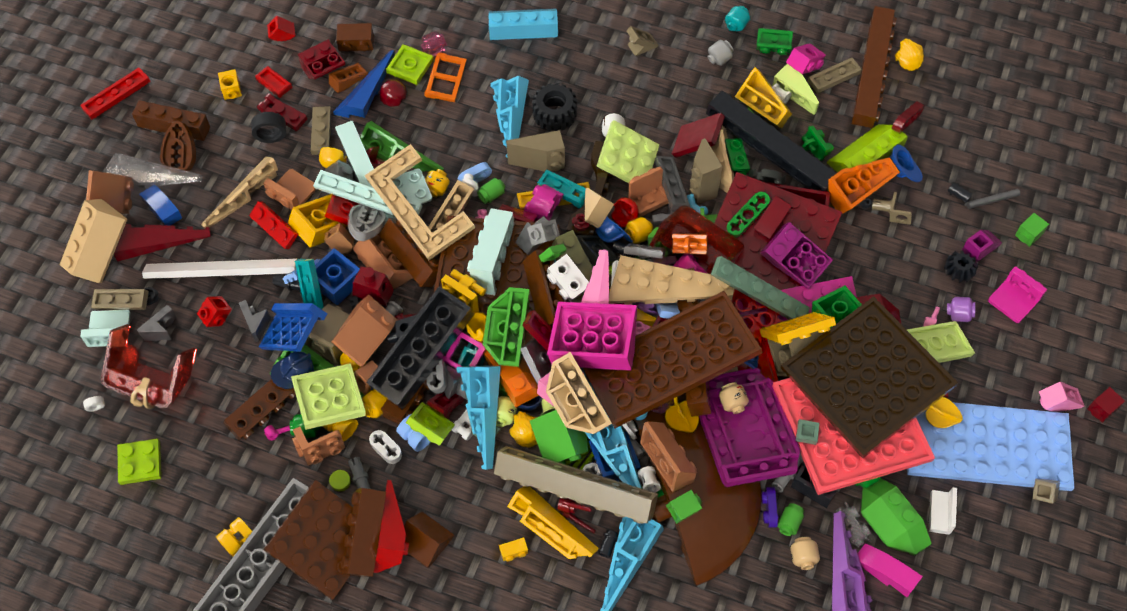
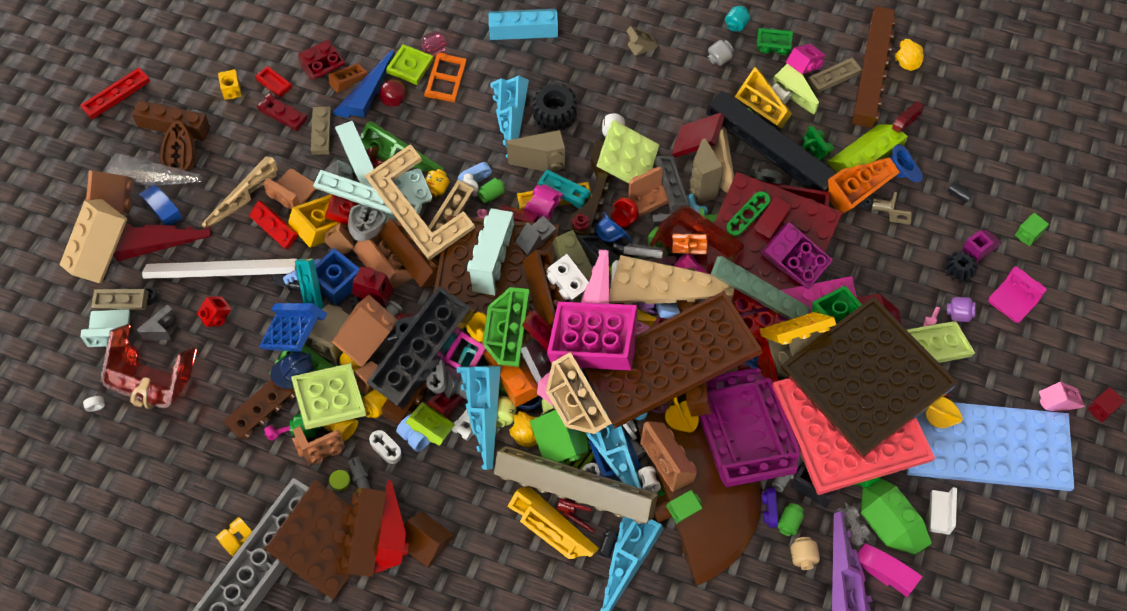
(139, 461): lime plate -> none
(256, 321): flat silver slope -> none
(268, 119): black tyre -> none
(280, 29): red brick -> none
(330, 155): yellow hair -> none
(355, 37): reddish brown brick -> none
(463, 288): yellow plate -> none
(513, 549): yellow piece -> none
(543, 232): light grey bracket -> none
(552, 253): bright green tile -> none
(596, 208): tan slope -> none
(639, 229): yellow head -> none
(733, 398): tan head -> none
(737, 156): green bracket -> none
(807, 432): sand green plate -> none
(994, 198): flat silver bar -> none
(1046, 490): dark tan slope -> none

